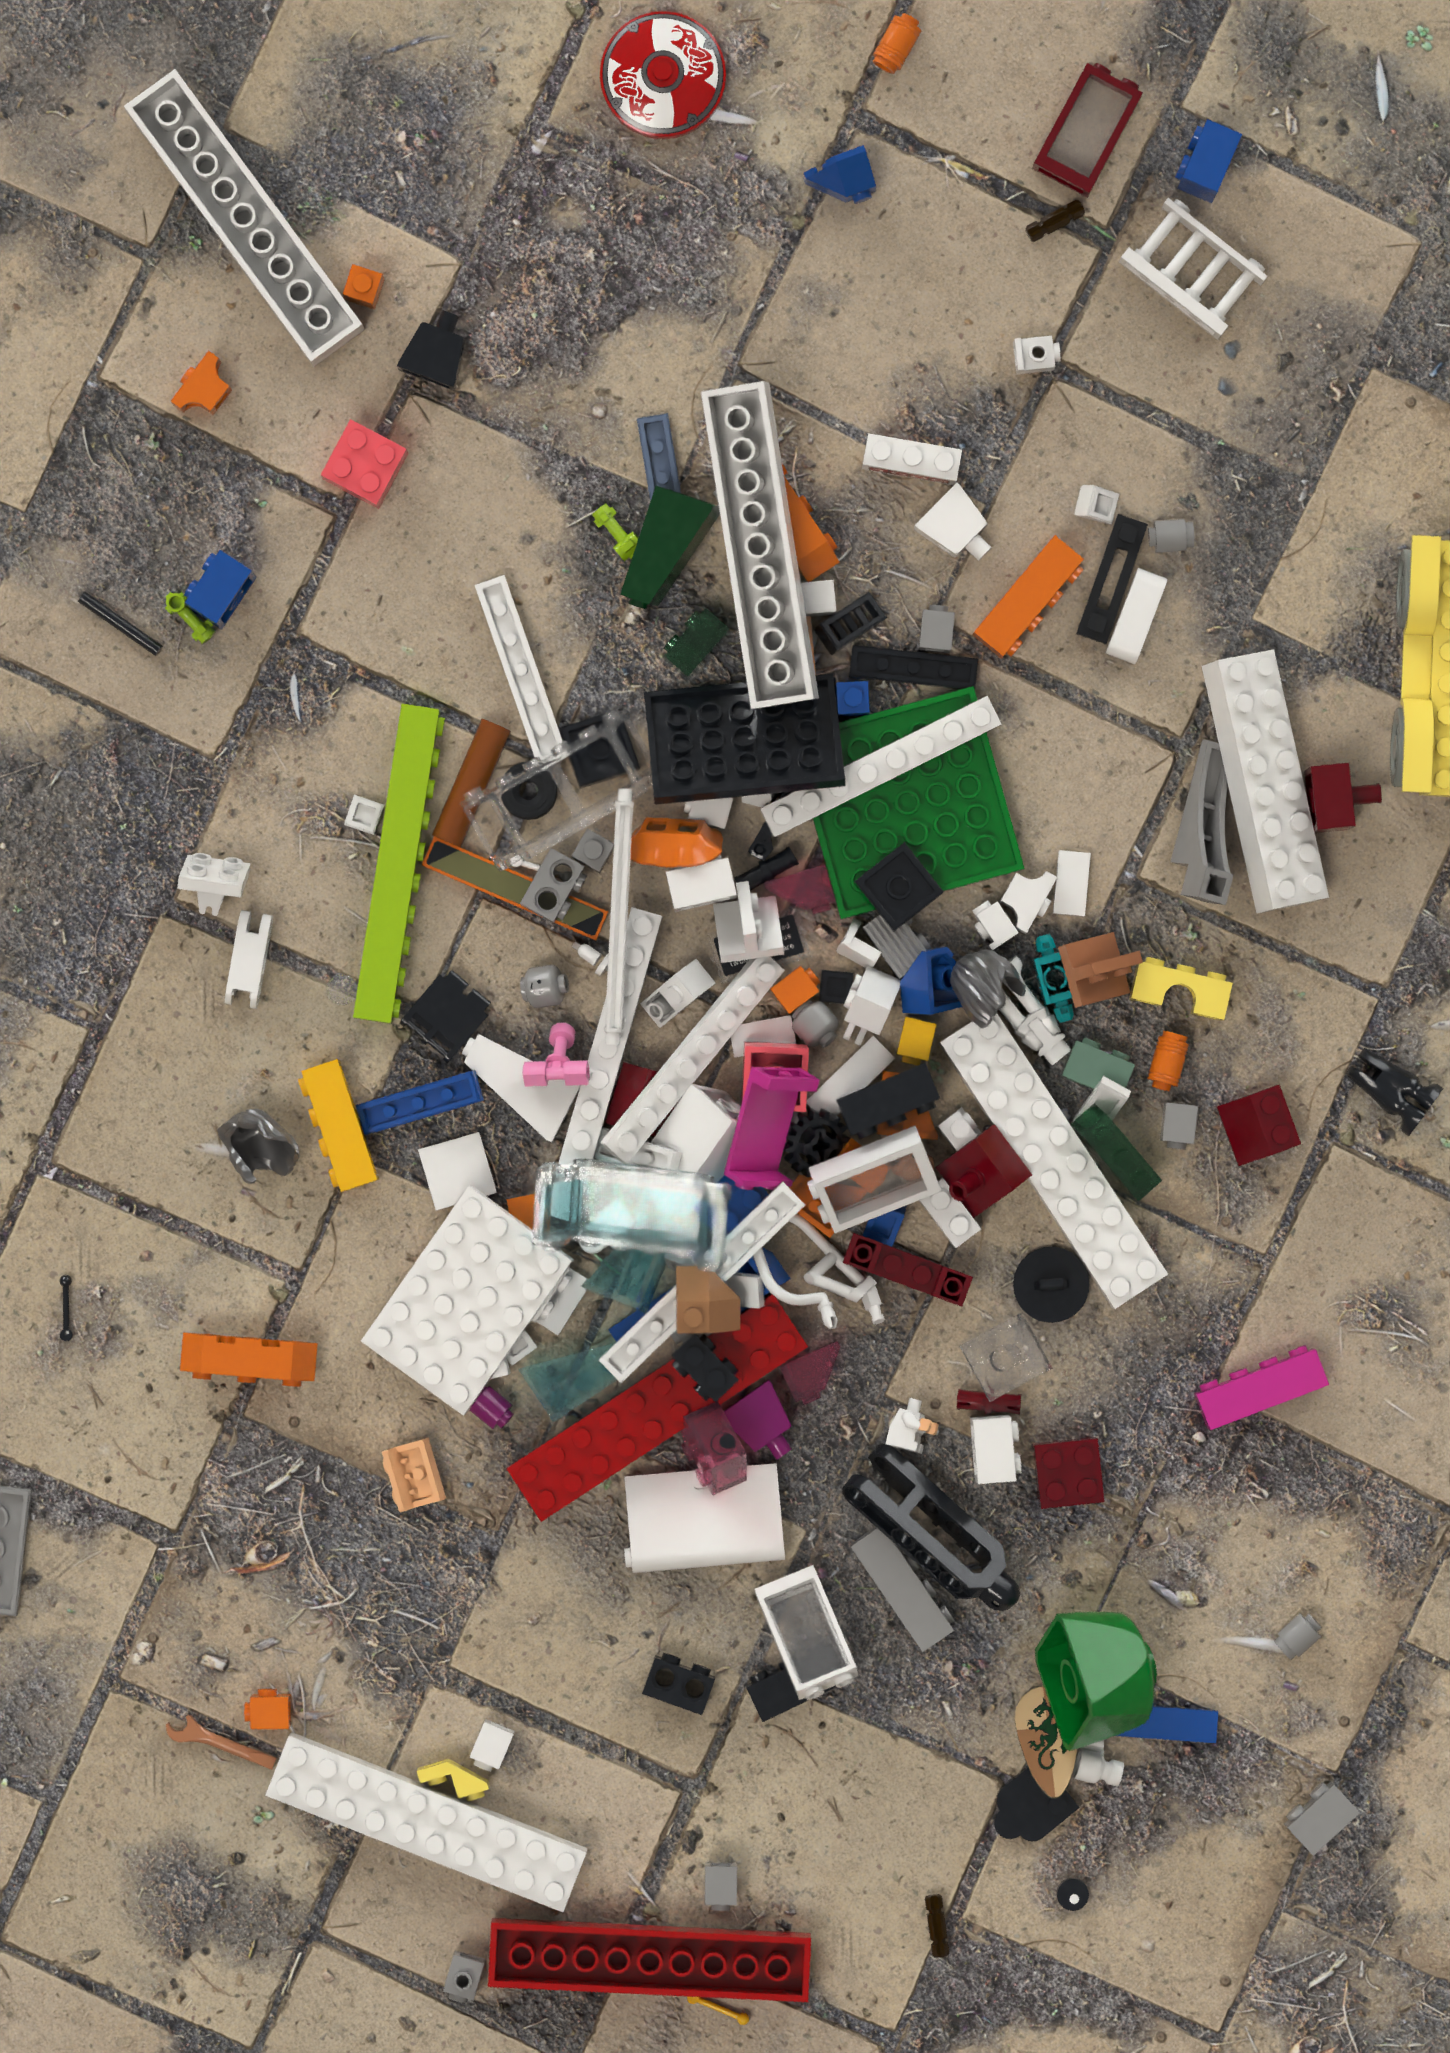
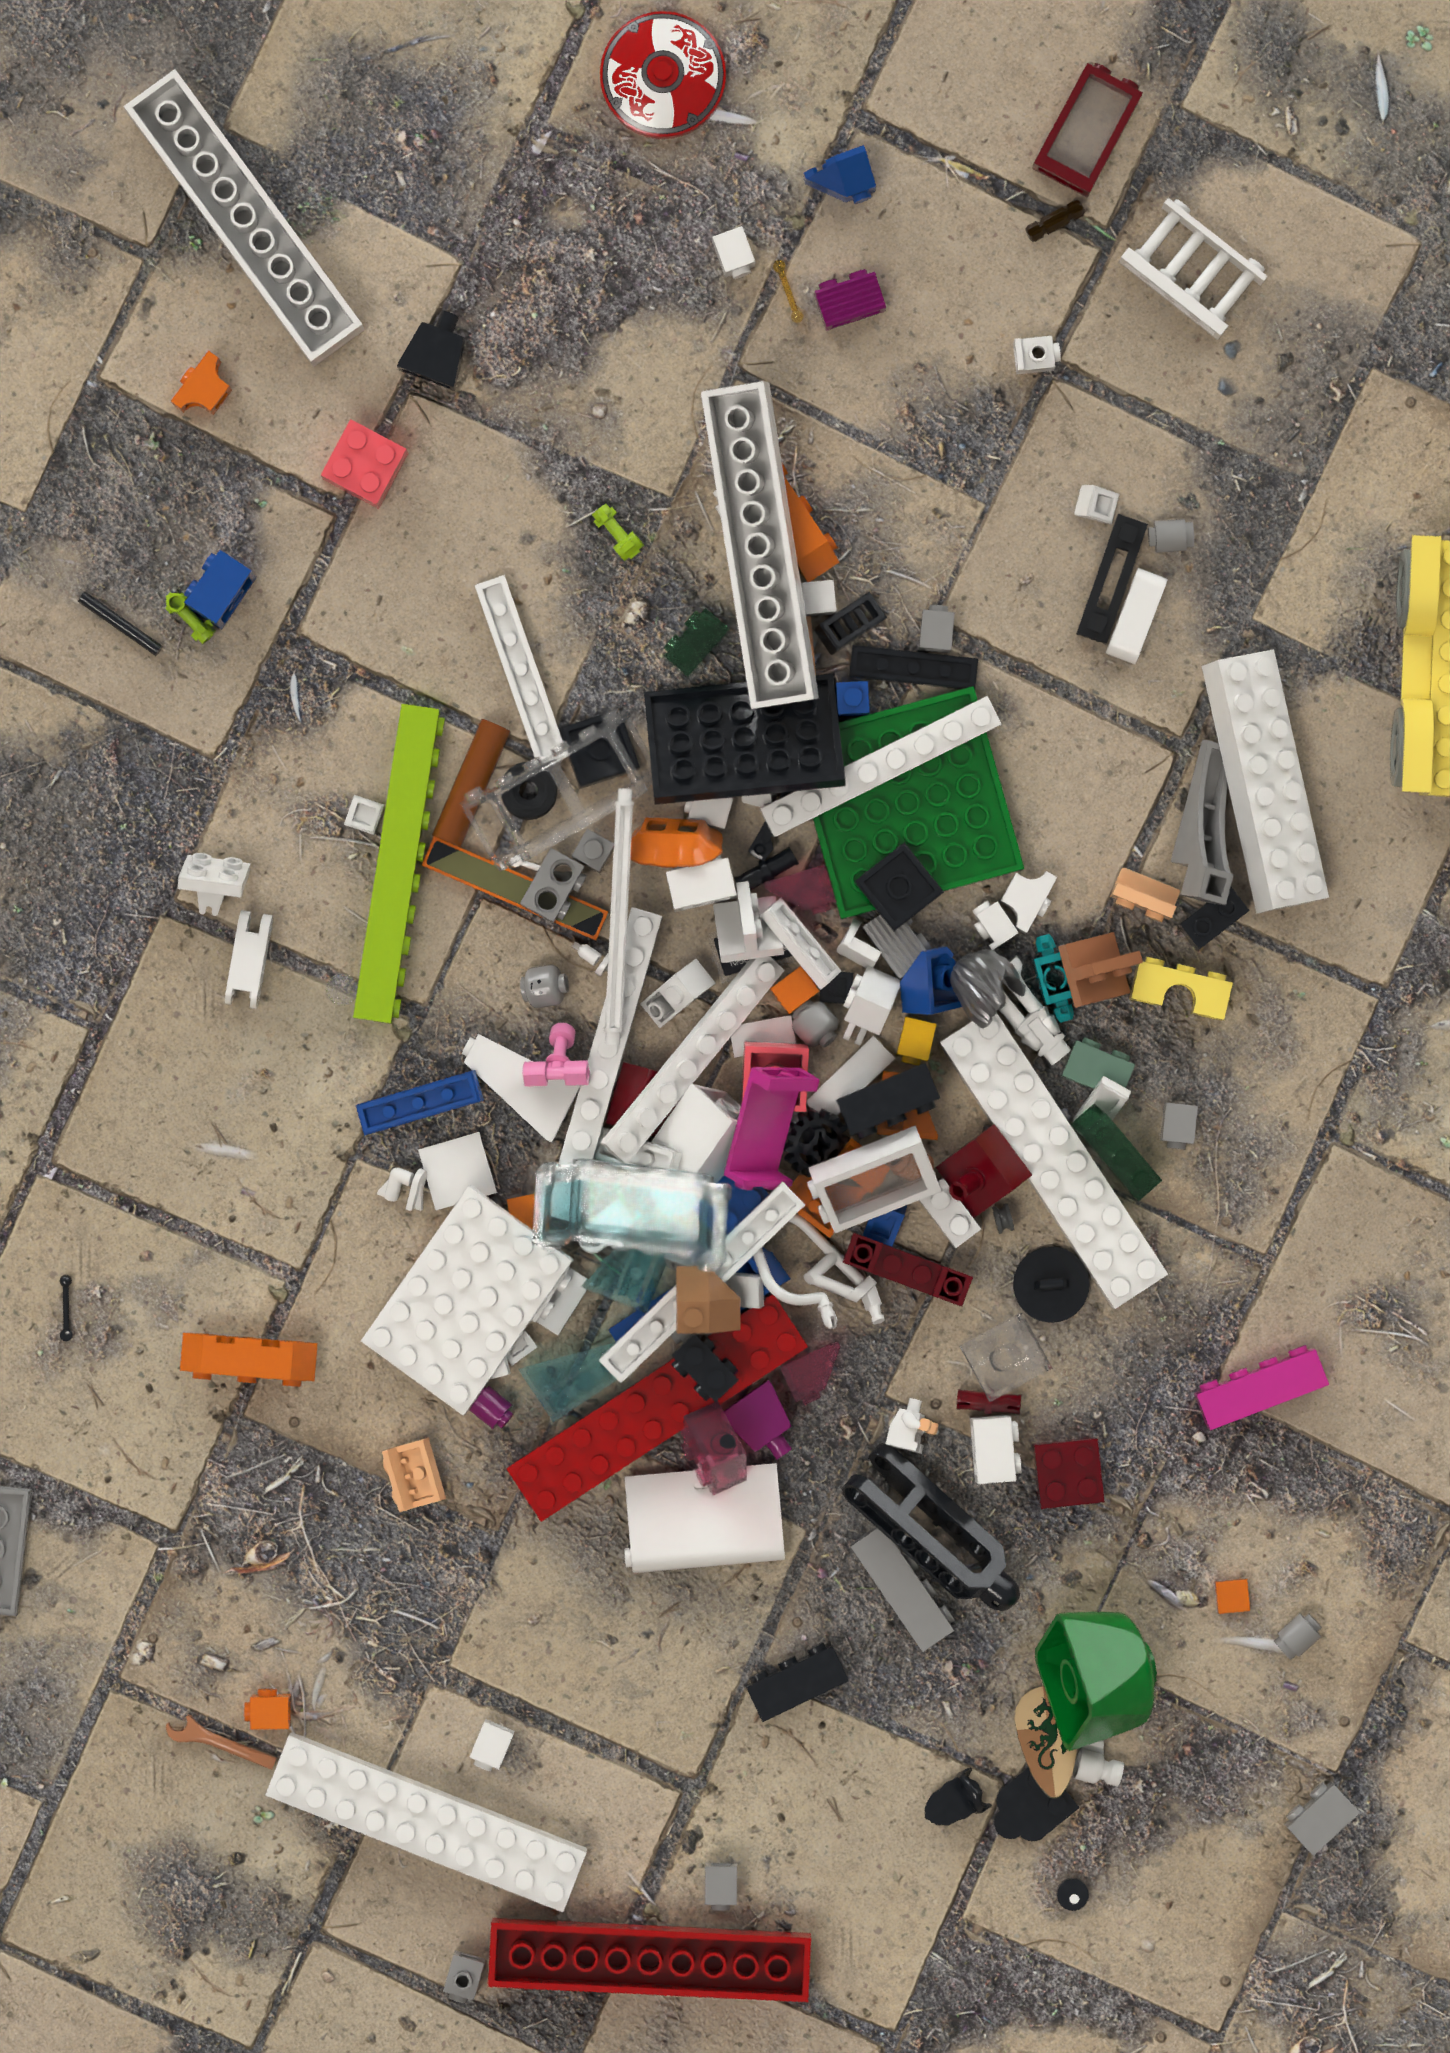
(258, 1143): flat silver hair -> none
(339, 1125): yellow brick -> none
(363, 286): orange brick -> none
(399, 1176): none -> white piece
(447, 1014): black plate -> none
(465, 1781): light yellow slope -> none
(658, 453): sand blue tile -> none
(665, 544): dark green slope -> none
(675, 1692): black brick -> none
(734, 253): none -> white brick
(742, 2018): yellow hinge -> none
(779, 267): none -> clear yellow hinge
(800, 943): none -> white tile
(806, 1633): clear window -> none
(850, 299): none -> magenta brick
(896, 43): orange head -> none
(911, 459): white brick -> none
(937, 1925): dark brown axle -> none
(955, 525): white torso -> none
(955, 1800): none -> black piece
(959, 1129): white brick -> none
(1003, 1218): none -> dark grey bush
(1028, 597): orange brick -> none
(1071, 883): white tile -> none
(1145, 893): none -> light nougat bracket
(1168, 1060): orange head -> none
(1178, 1725): blue tile -> none
(1211, 155): blue brick -> none
(1212, 920): none -> black brick
(1232, 1596): none -> orange tile
(1258, 1125): dark red slope -> none
(1333, 797): dark red brick -> none
(1391, 1086): black piece -> none

